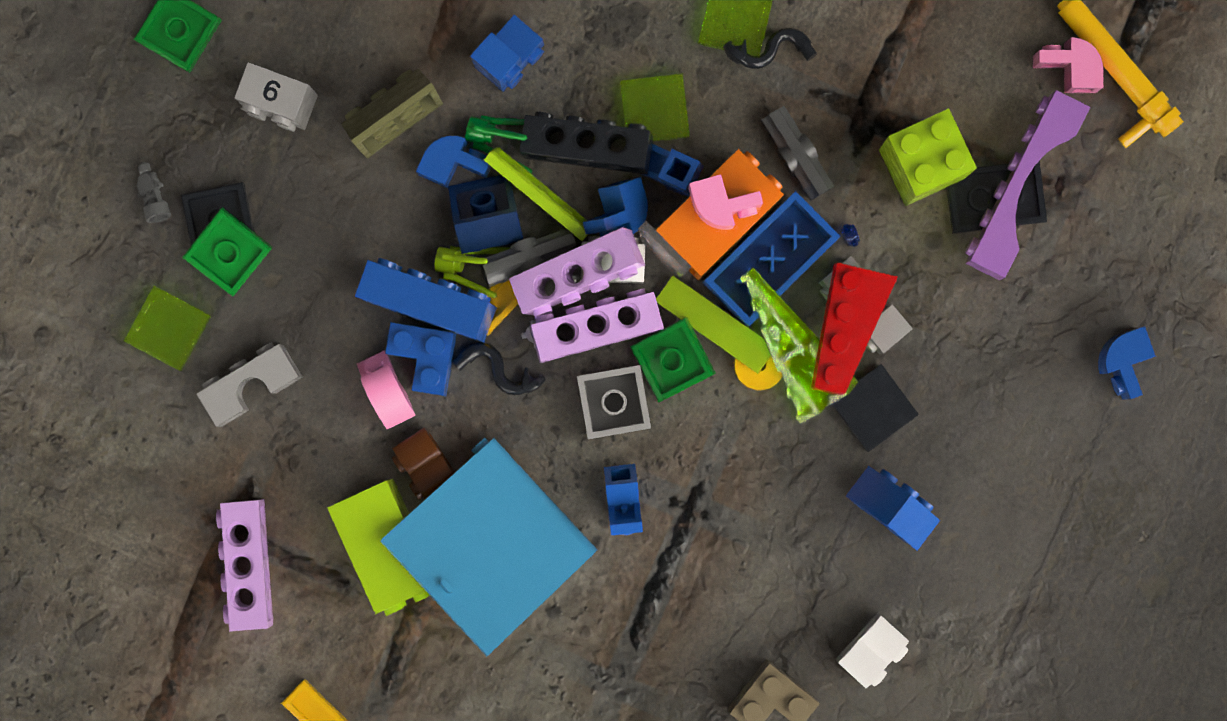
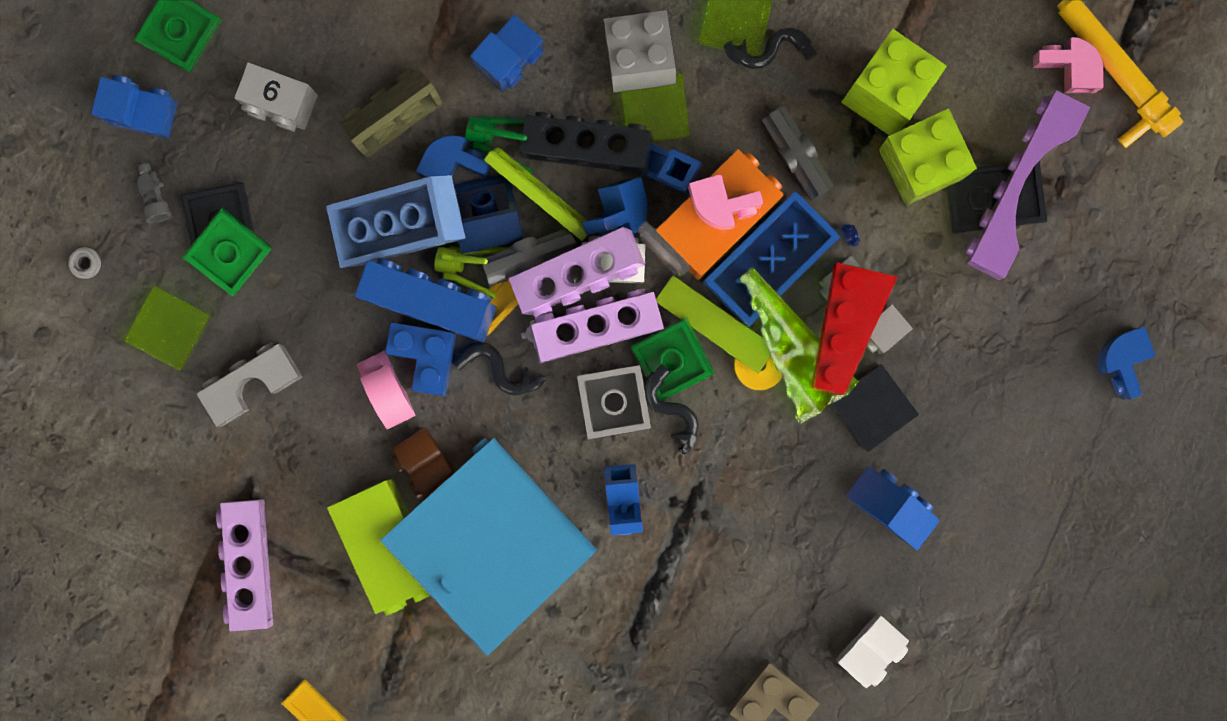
(75, 262): none -> light grey plate
(125, 106): none -> blue brick
(396, 221): none -> medium blue brick
(640, 51): none -> light grey brick
(651, 385): none -> black animal
(894, 83): none -> lime brick

